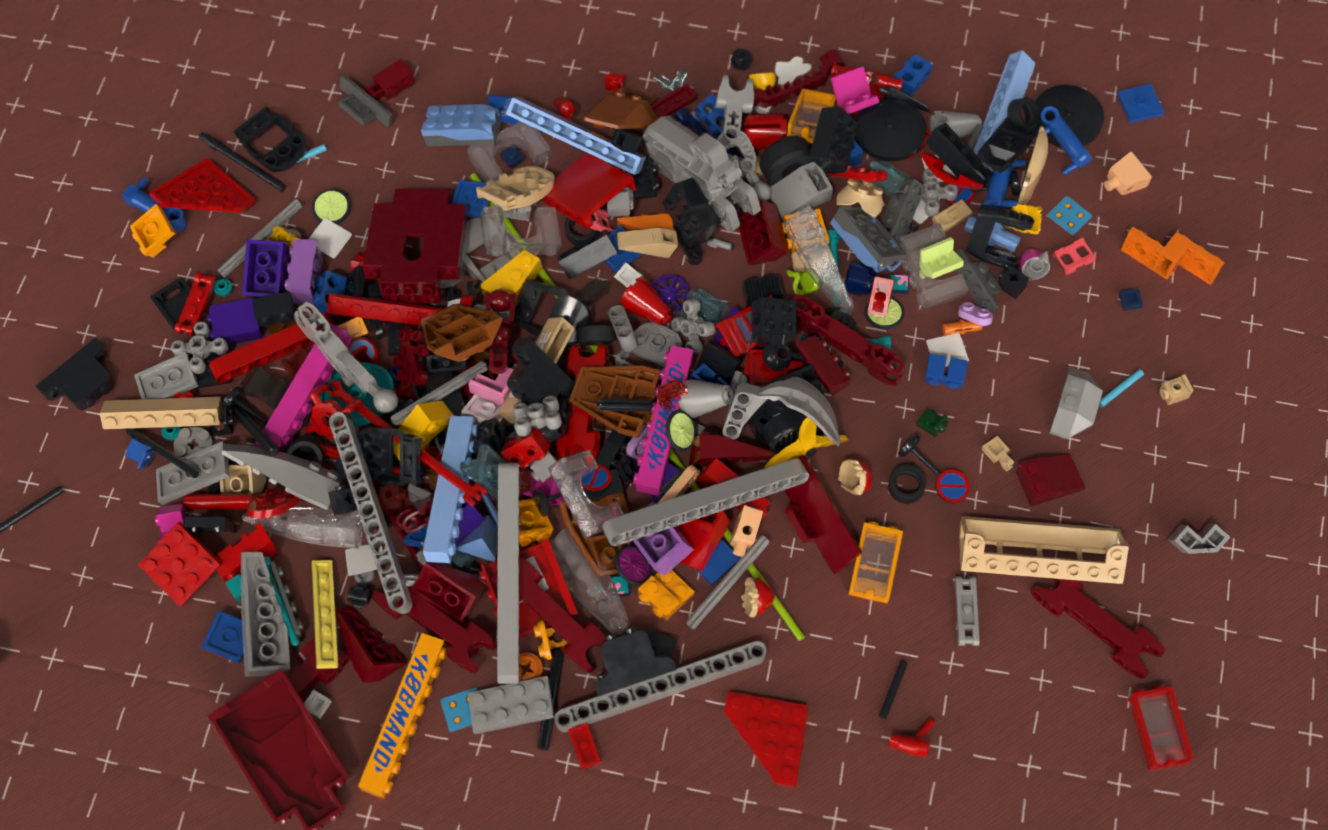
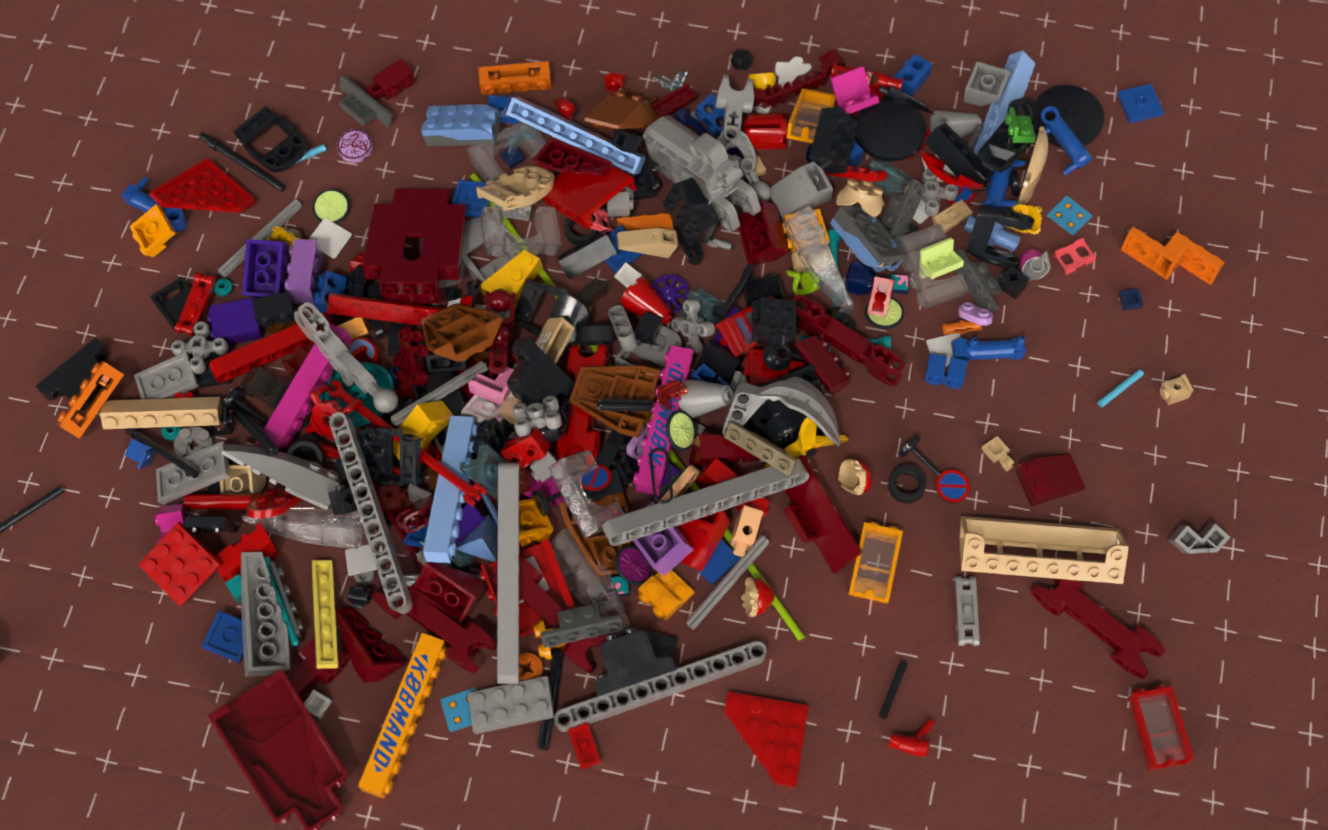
(87, 387): none -> orange brick
(354, 145): none -> lavender tile
(514, 78): none -> orange brick
(514, 141): none -> clear light blue bracket
(568, 158): none -> dark red wedge
(581, 624): none -> dark grey bracket
(648, 328): none -> black brick
(669, 475): none -> black piece
(721, 312): none -> black hinge
(761, 448): none -> dark tan bracket
(784, 158): black tyre -> none
(932, 422): dark green bracket -> none
(985, 84): none -> light grey slope
(990, 349): none -> blue piece
(1020, 128): none -> bright green bracket
(1076, 404): light grey wedge -> none
(1127, 175): light nougat torso -> none

